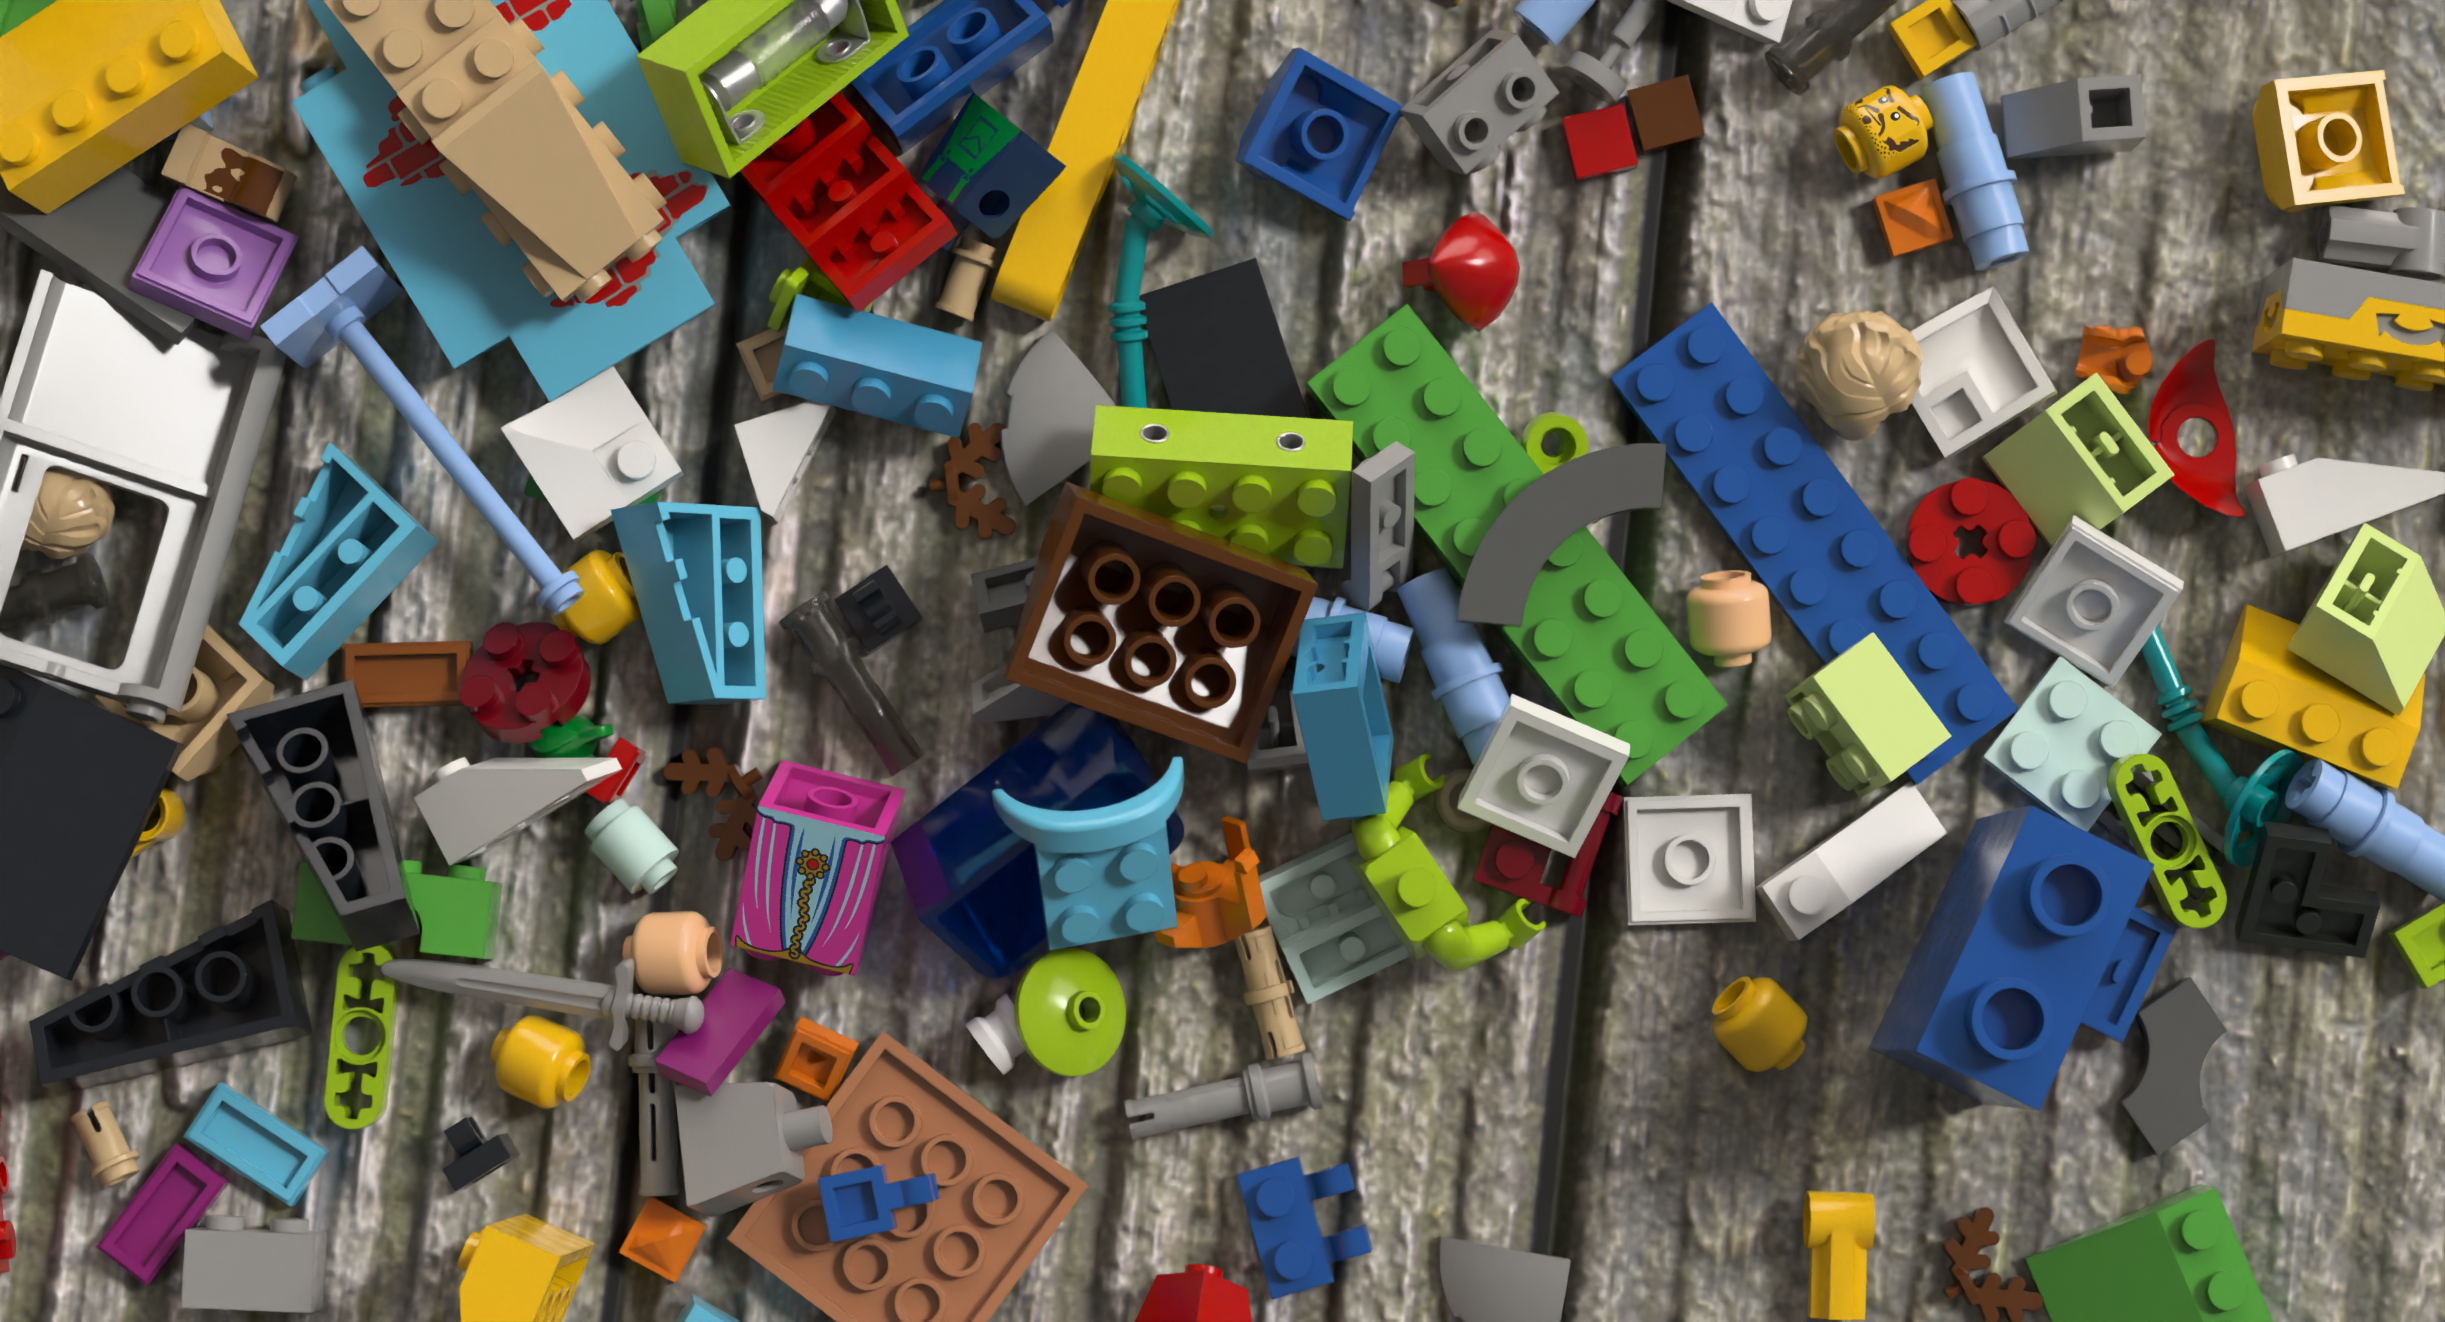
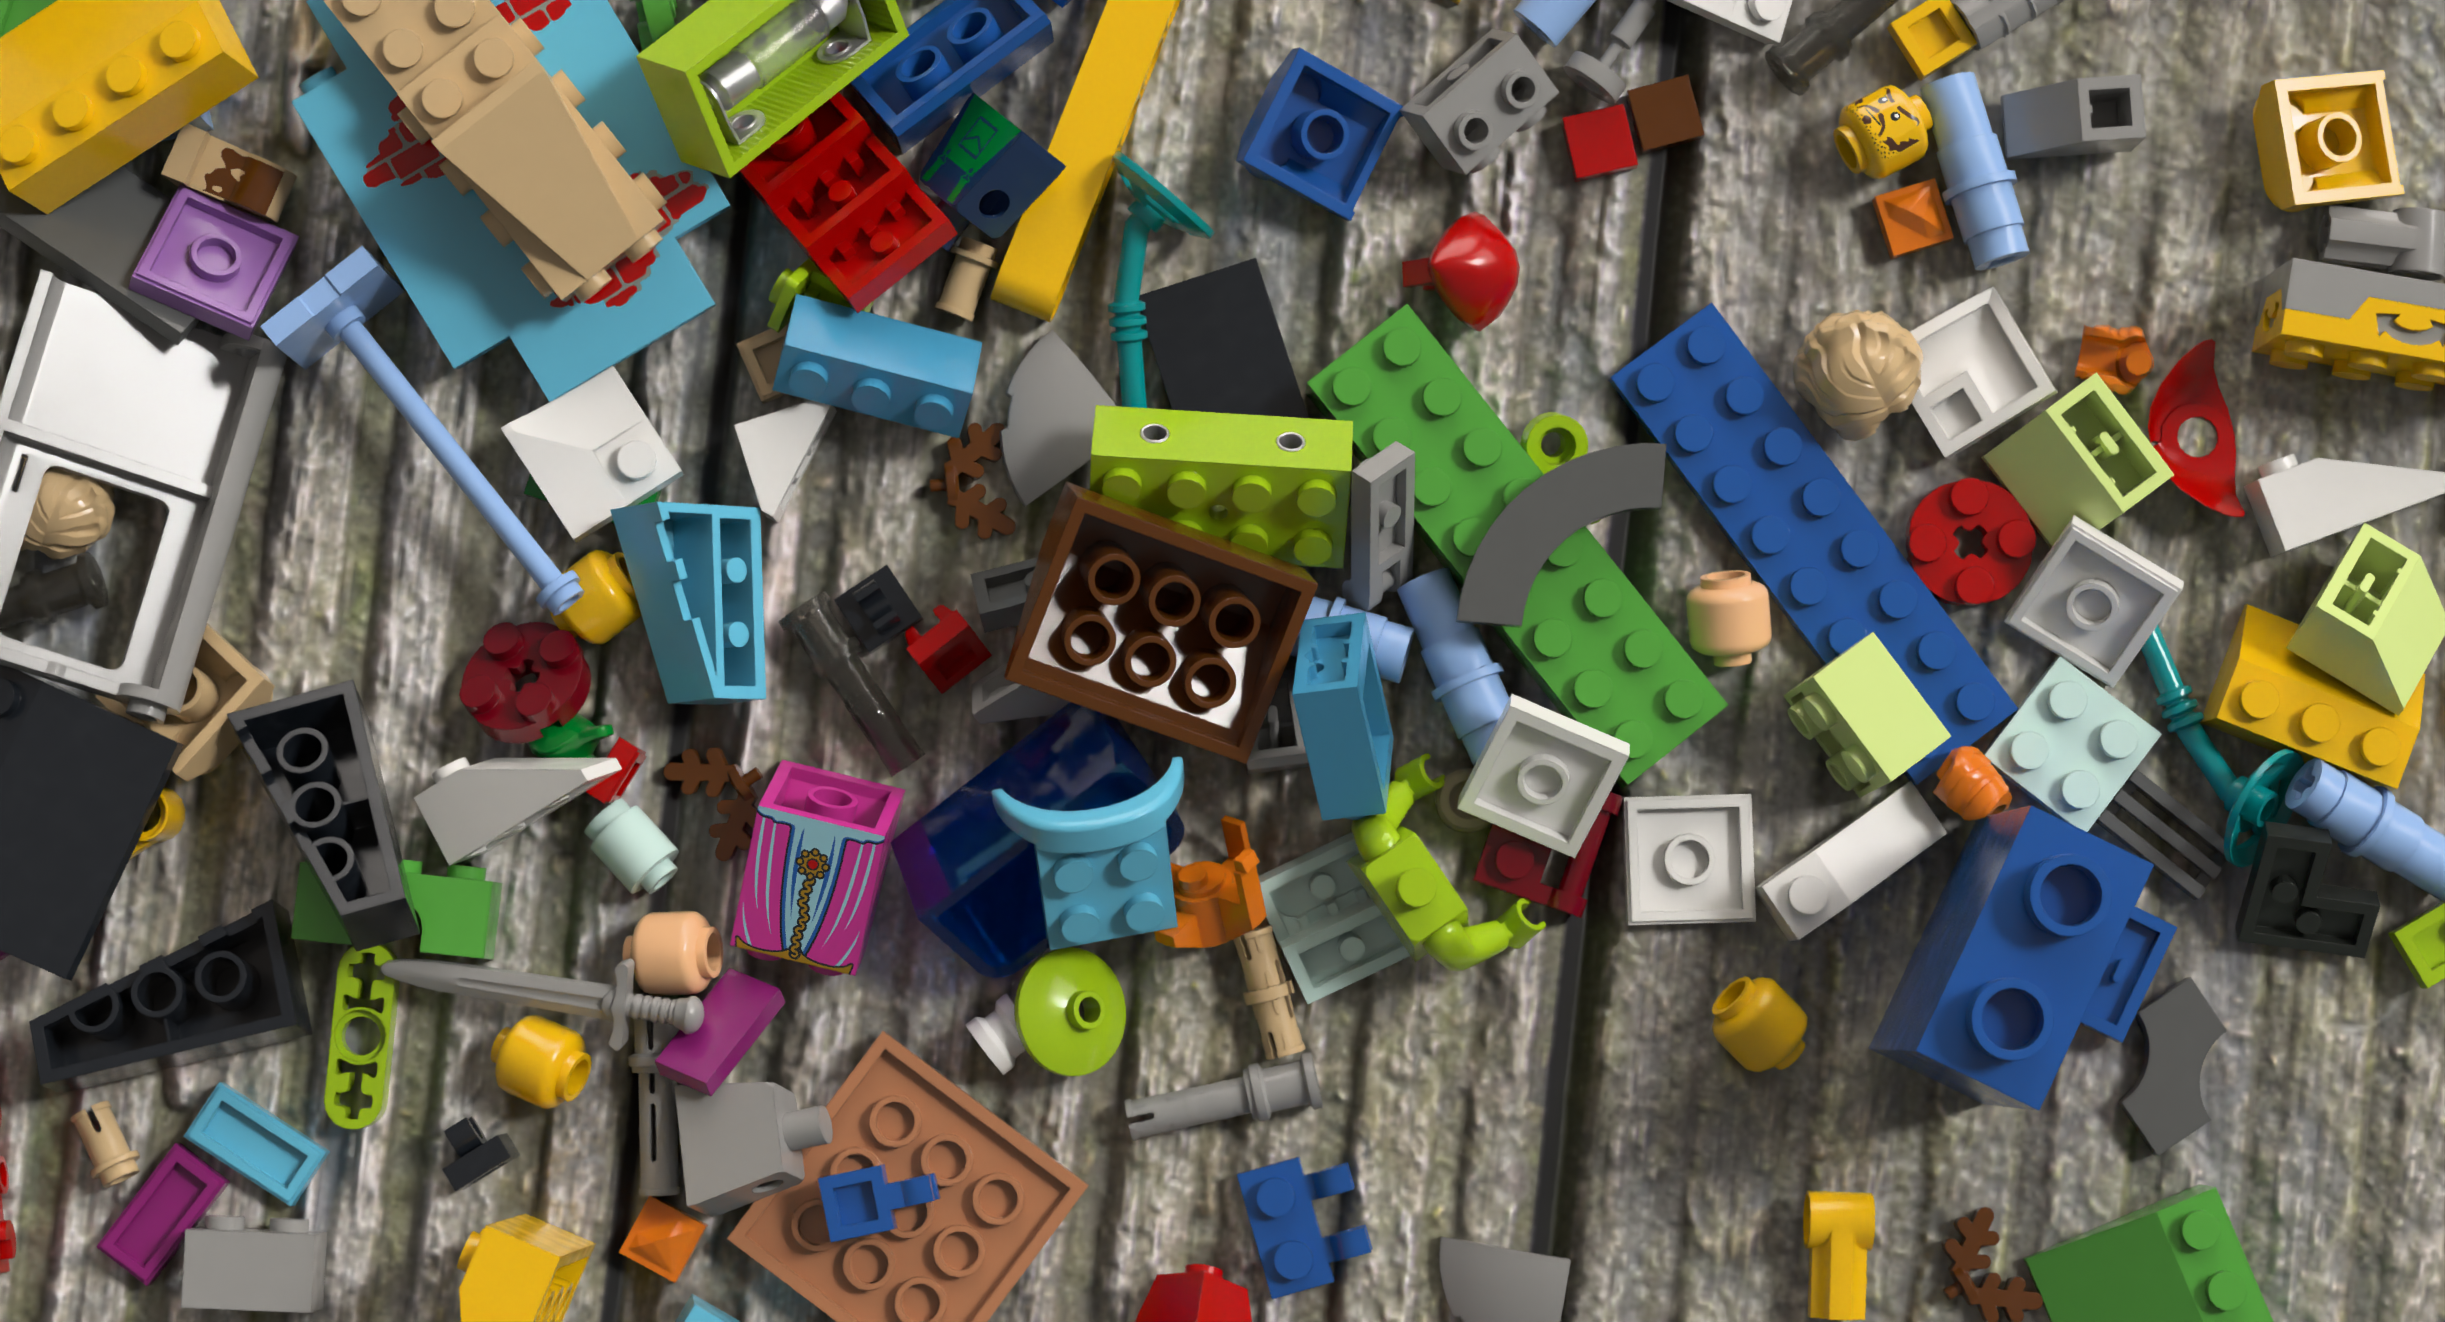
(334, 566): medium azure wedge -> none
(407, 672): dark orange tile -> none
(815, 1059): orange tile -> none
(947, 649): none -> red tile
(1971, 784): none -> orange arm
(2164, 790): lime beam -> none

